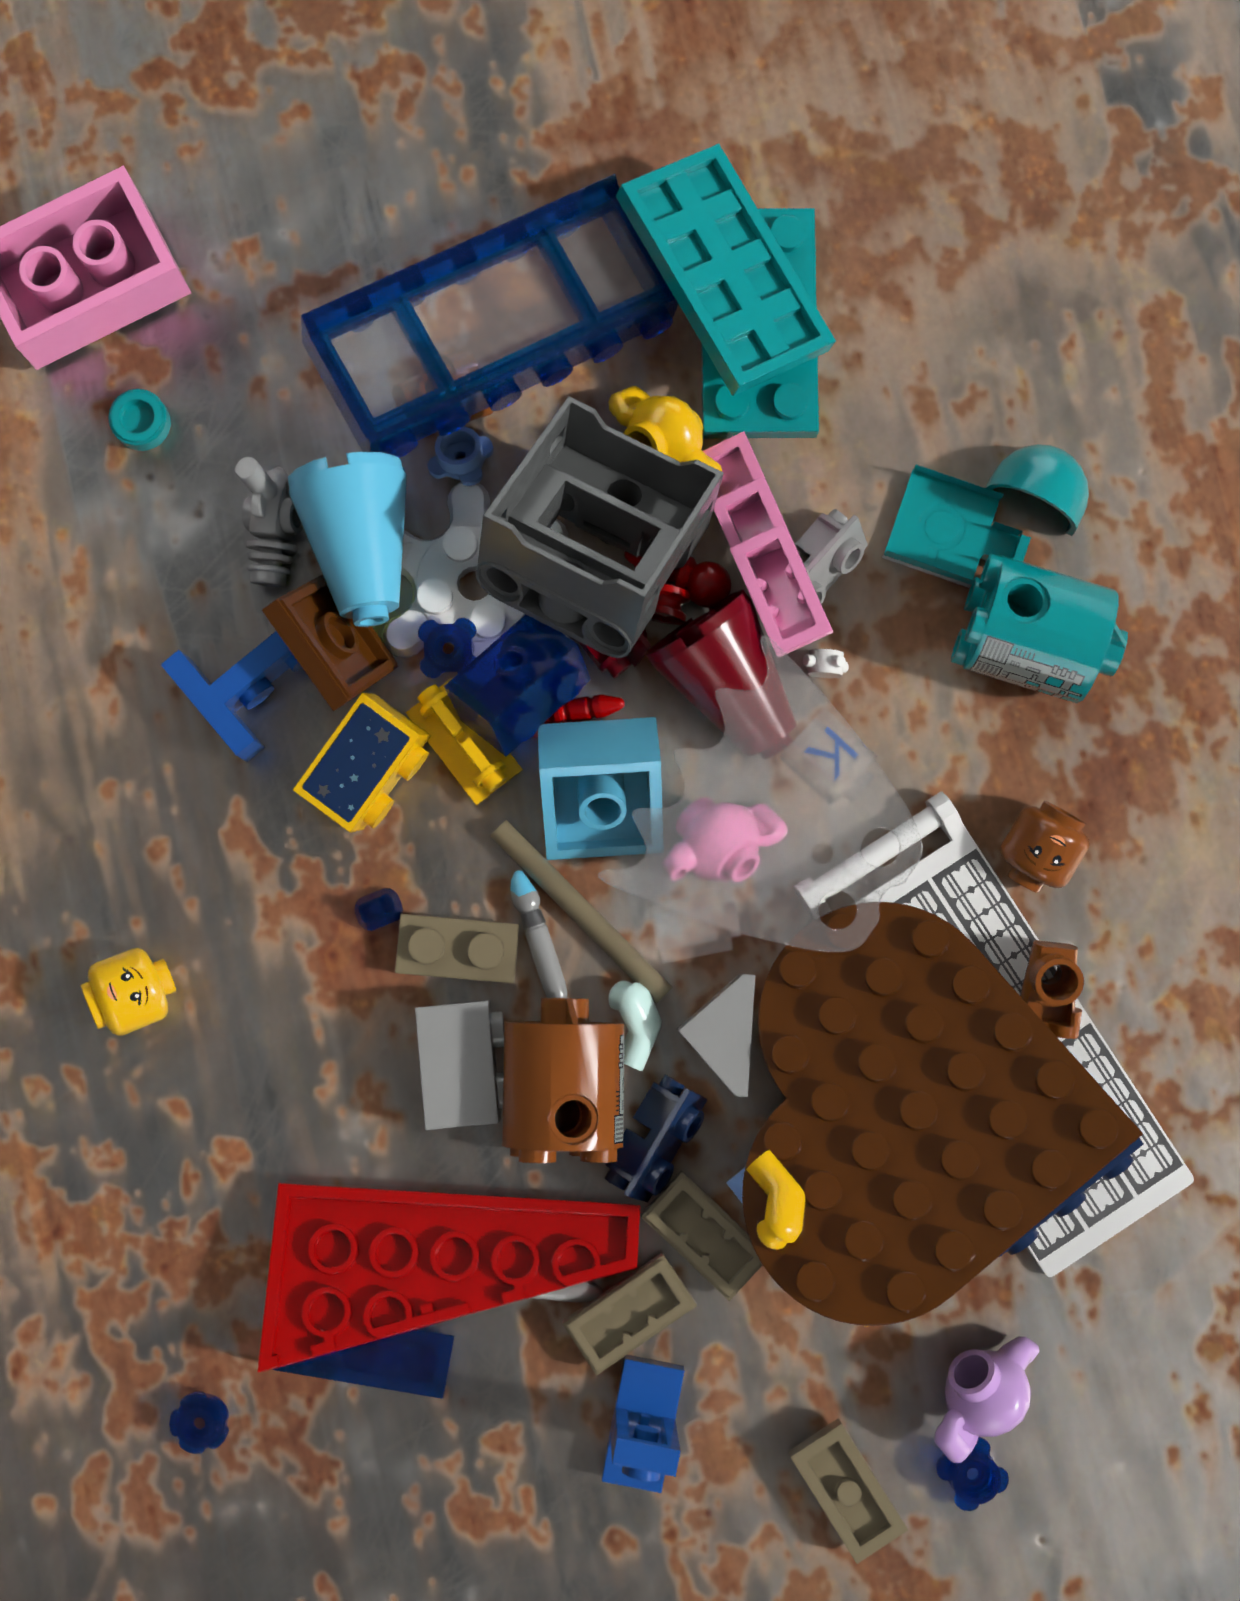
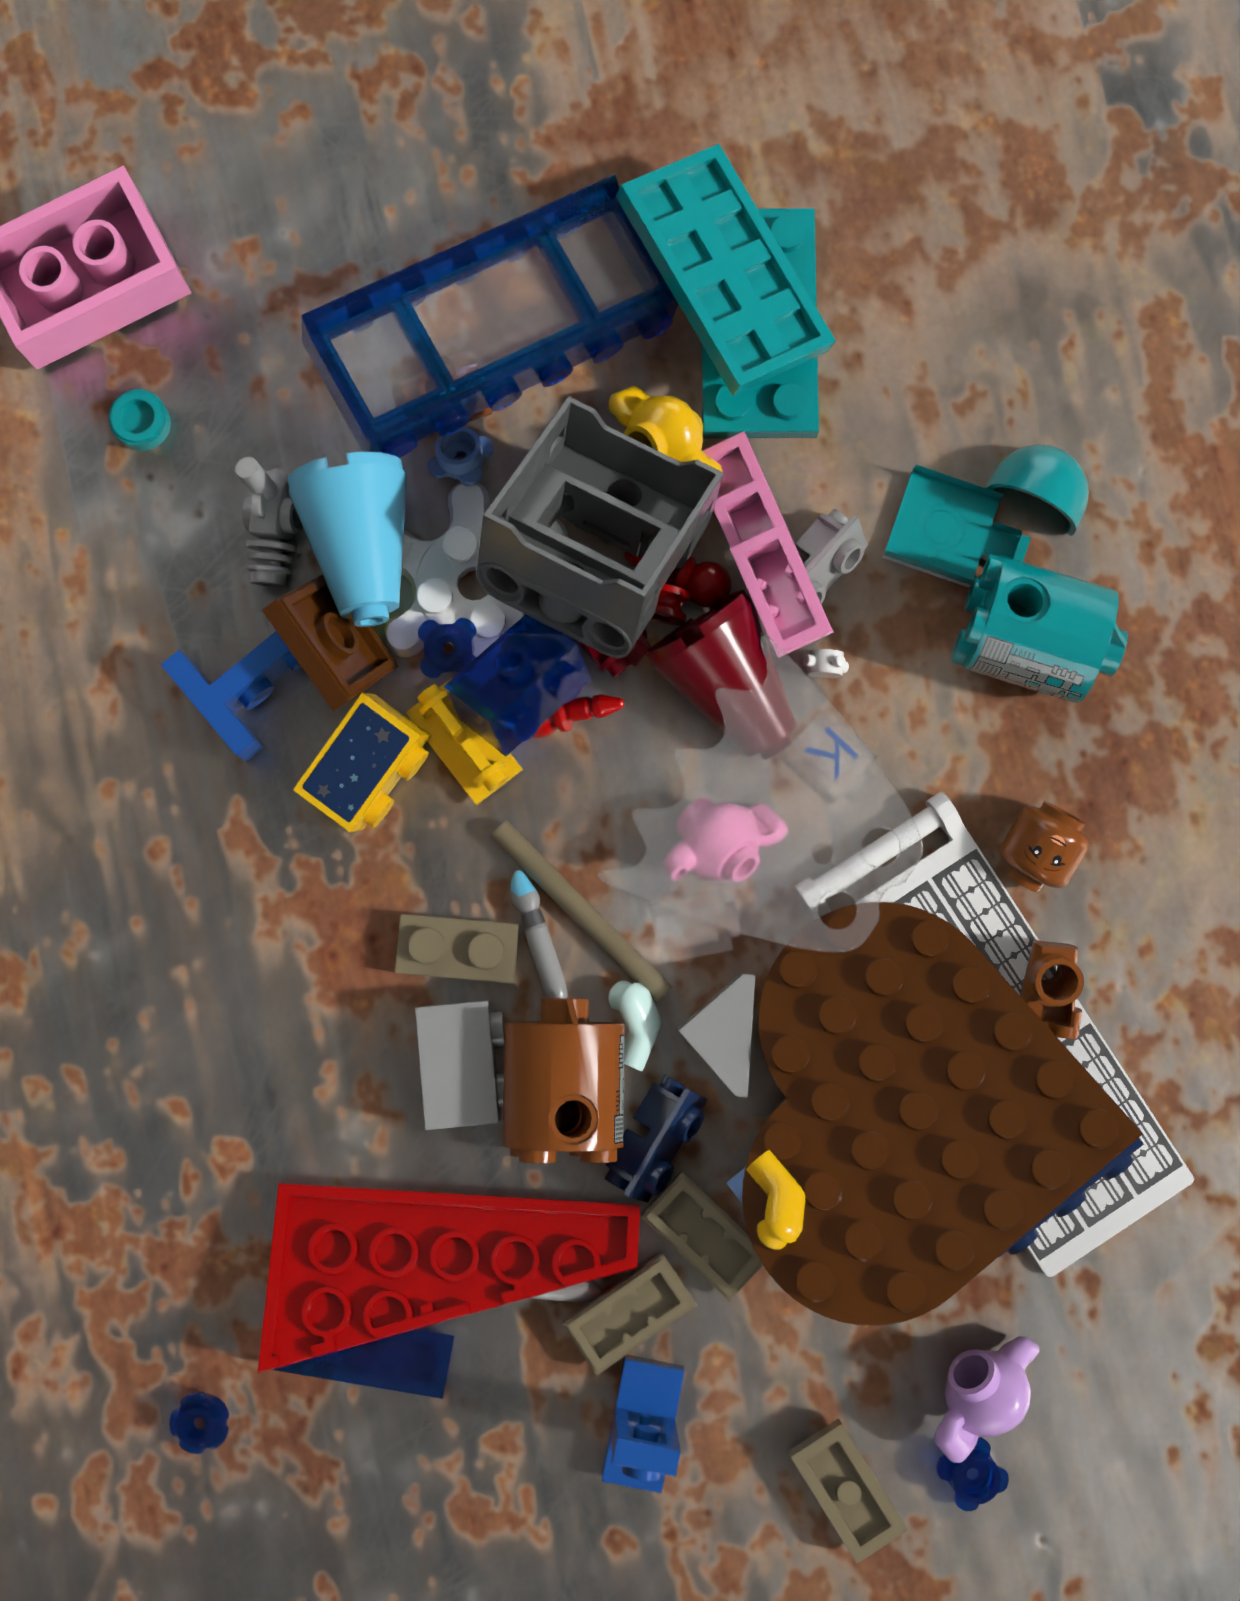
(128, 991): yellow head -> none
(378, 909): clear blue rock -> none
(594, 781): medium azure slope -> none

